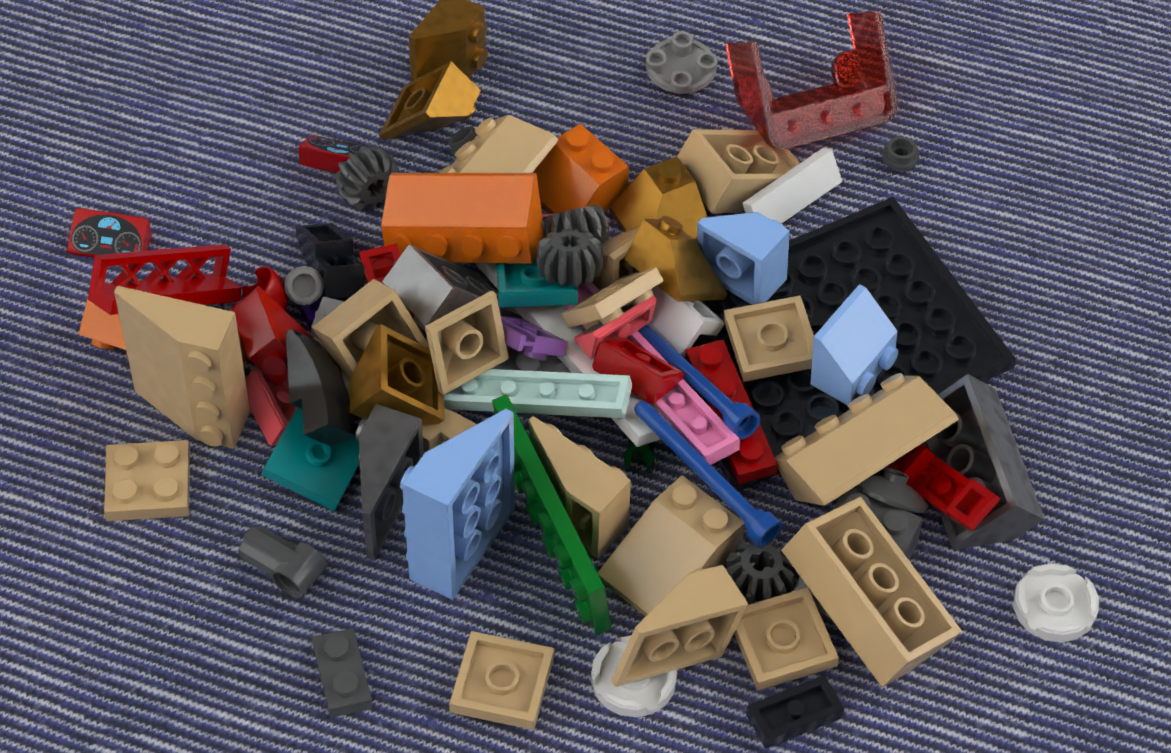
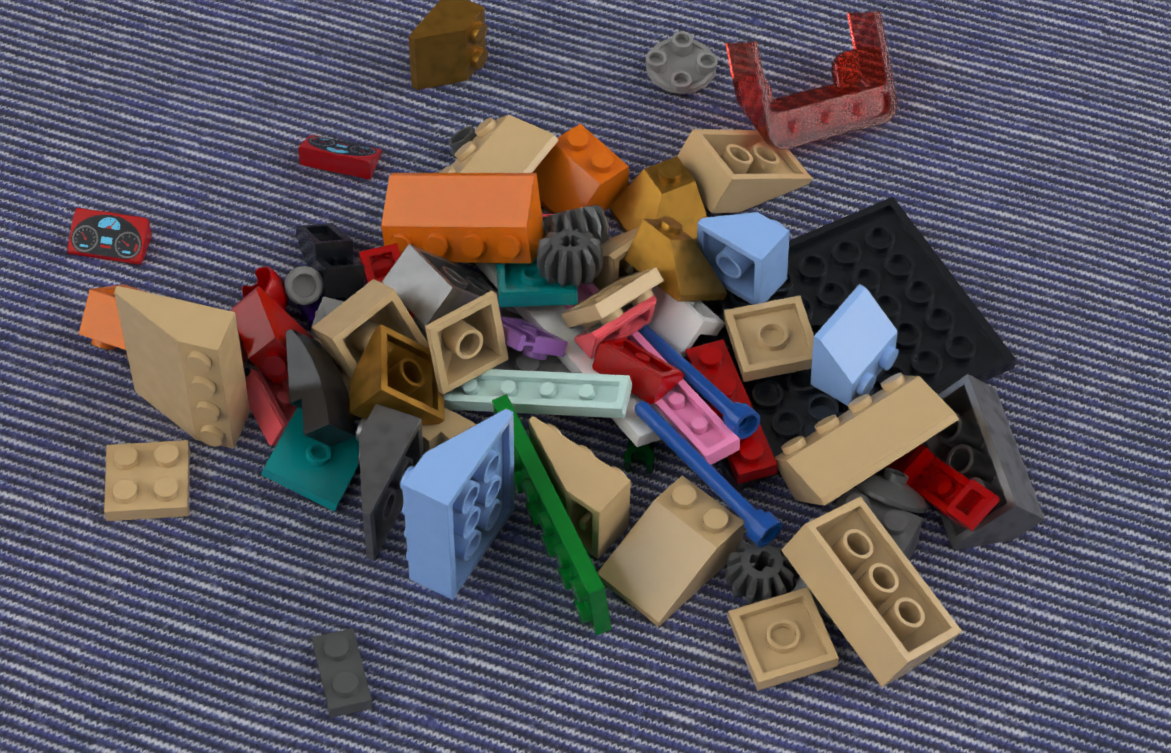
(197, 288): red fence -> none
(290, 566): dark grey piece -> none
(365, 177): dark grey gear -> none
(432, 102): pearl gold slope -> none
(502, 680): tan plate -> none
(634, 698): white tile -> none
(684, 627): tan slope -> none
(794, 711): black plate -> none
(796, 187): white tile -> none
(900, 154): dark grey plate -> none
(1056, 603): white tile -> none

